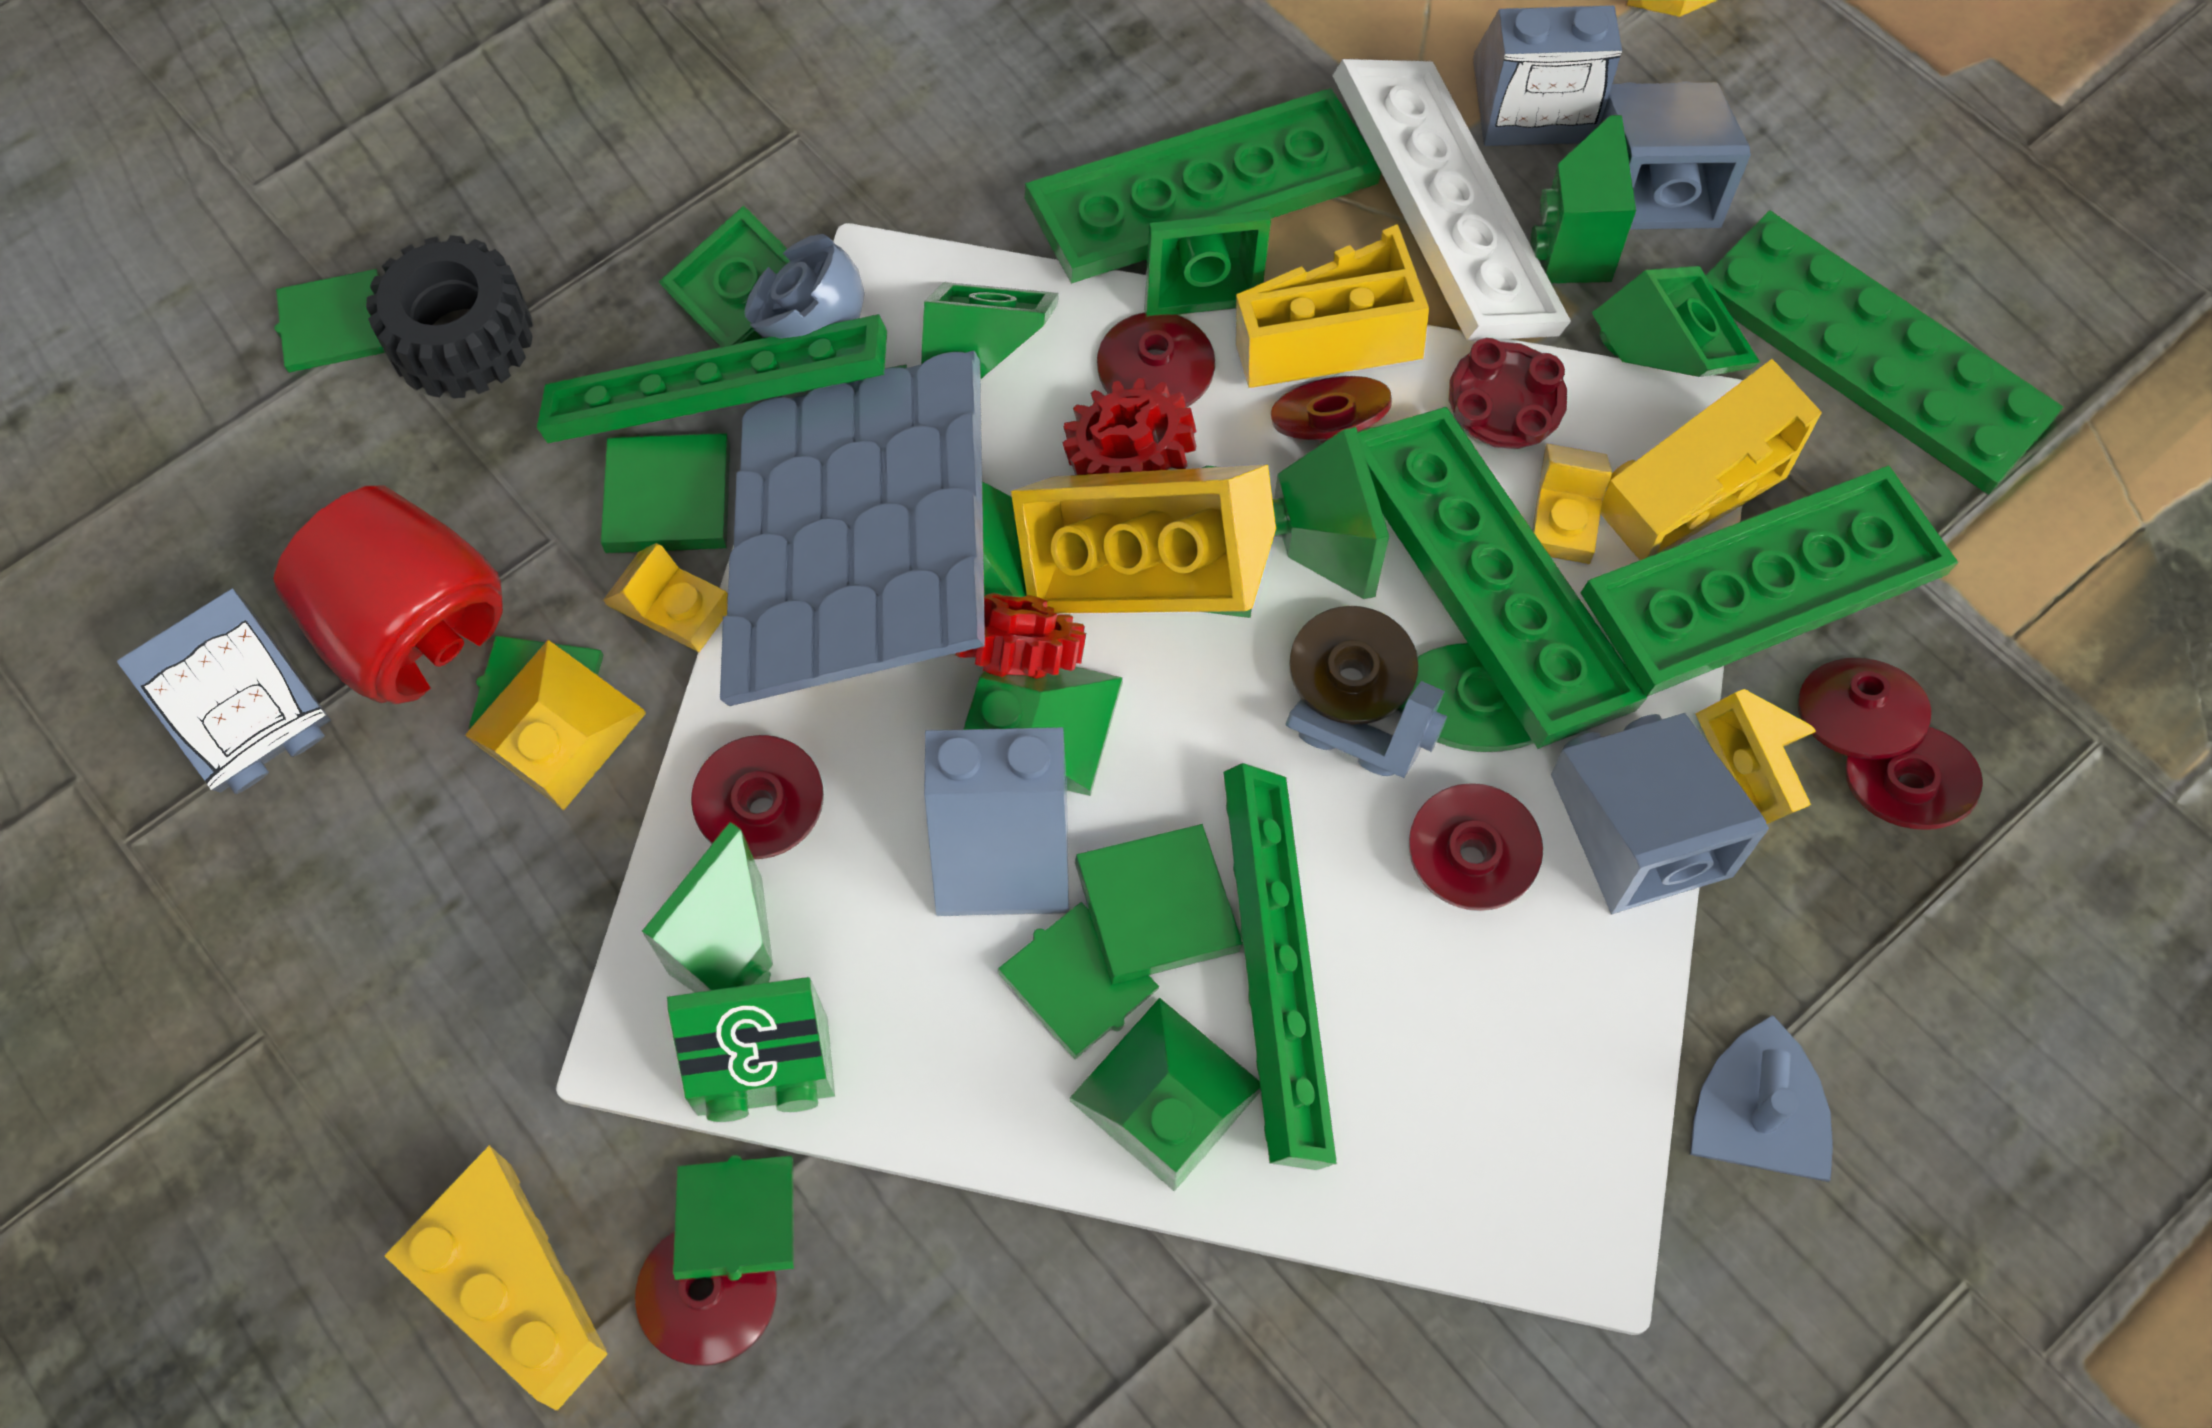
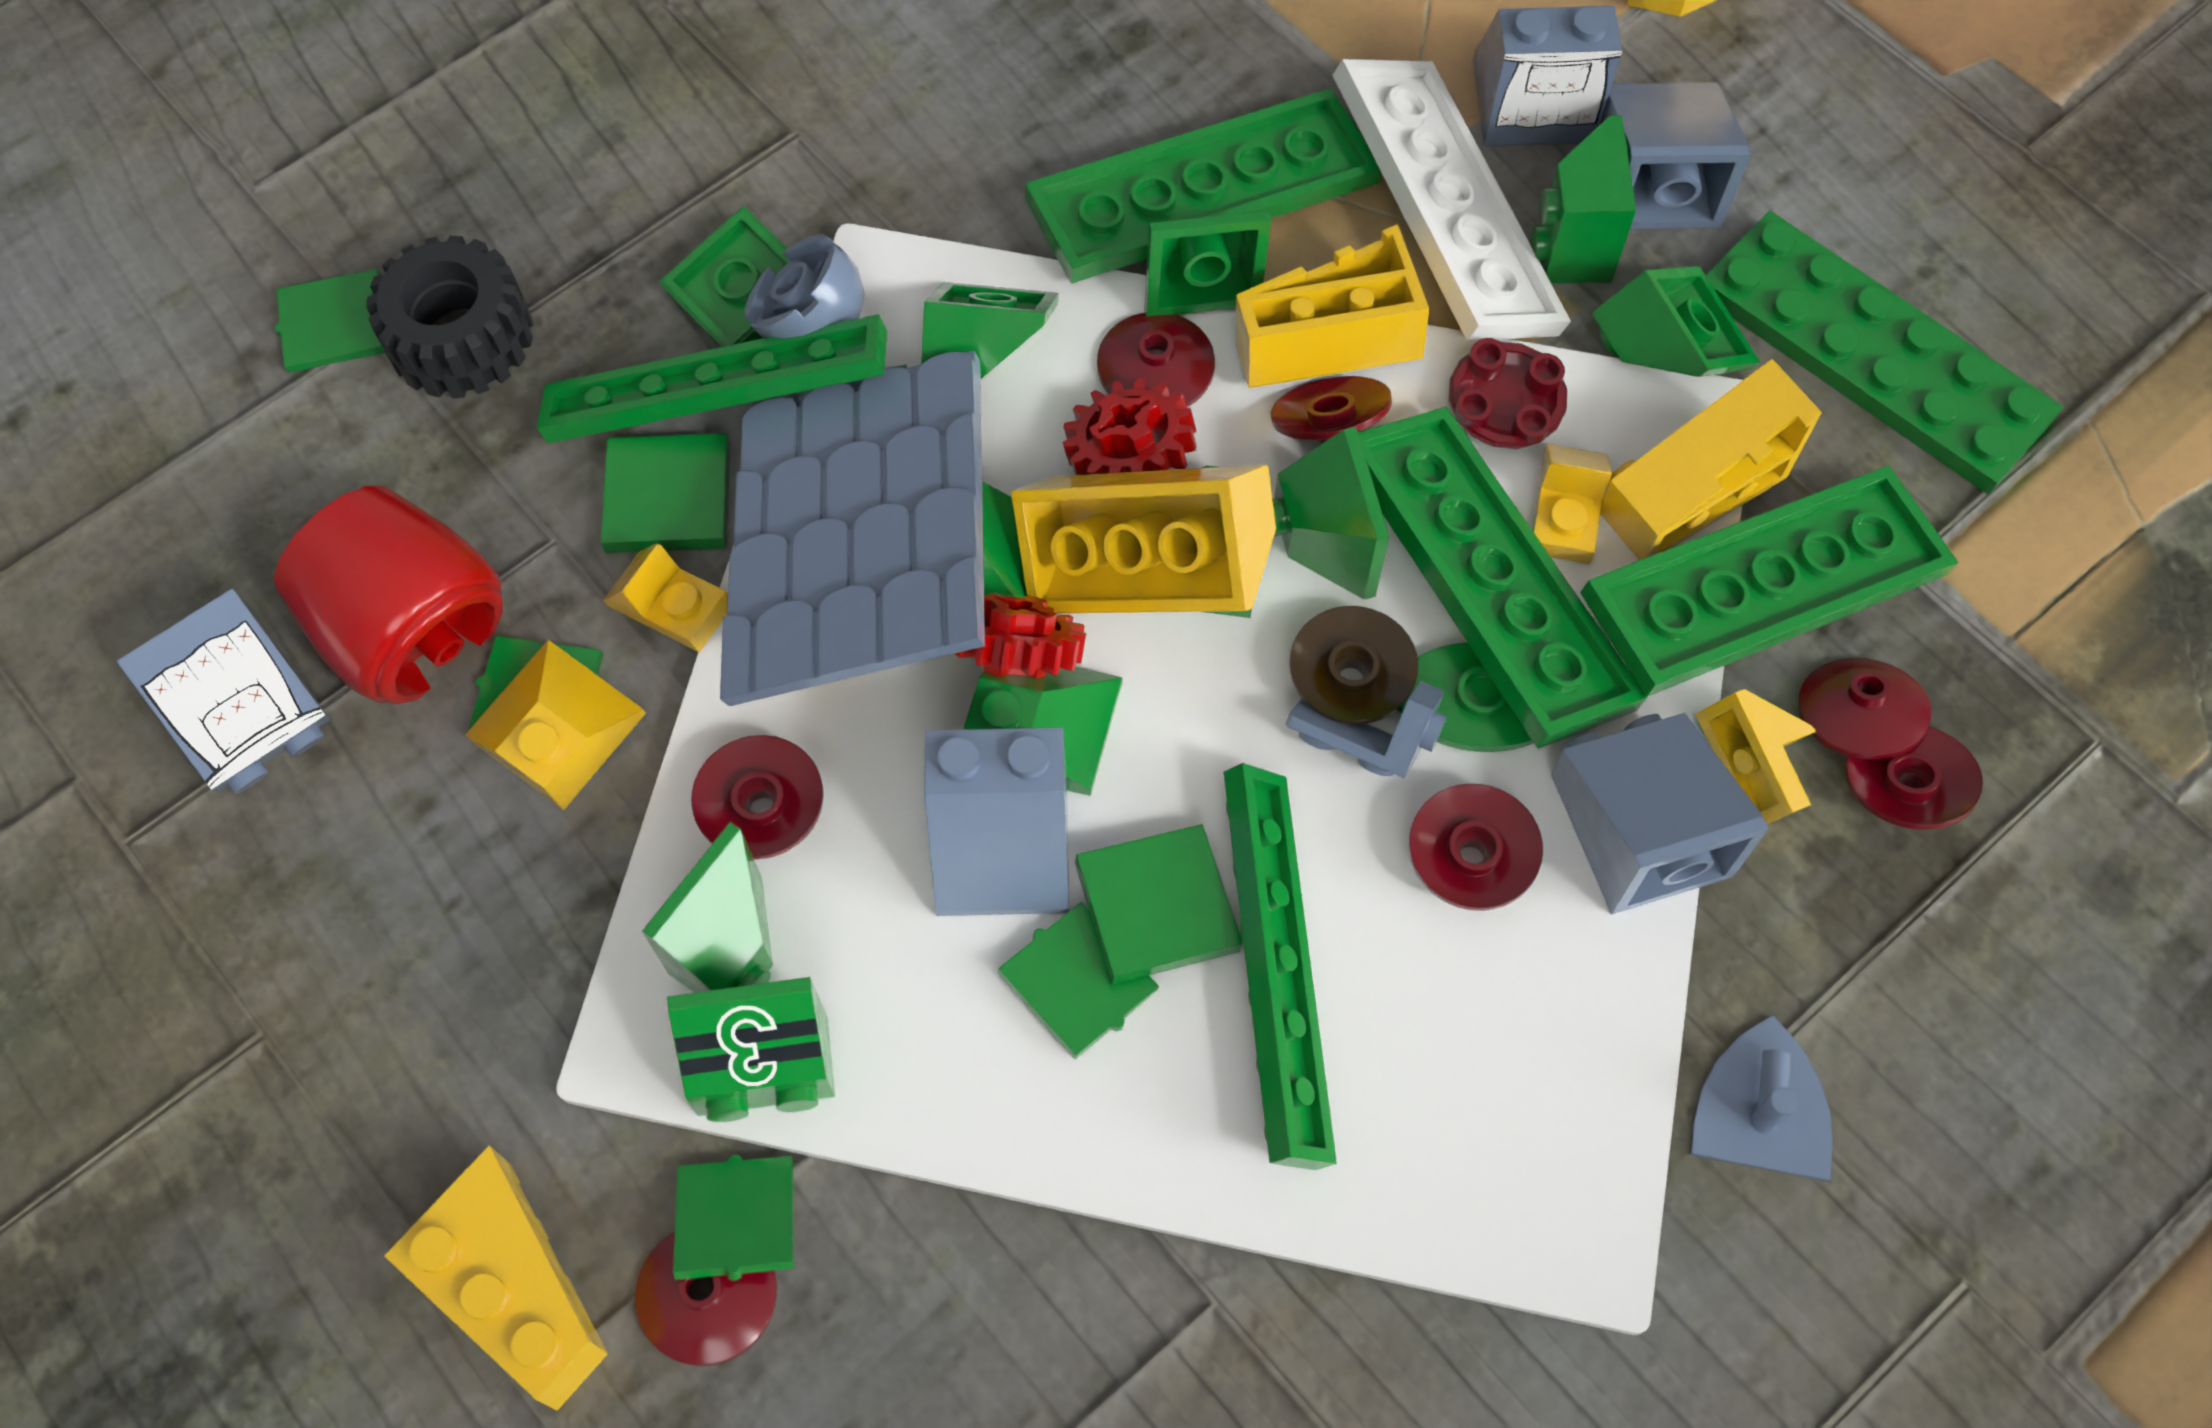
(1166, 1093): green slope -> none

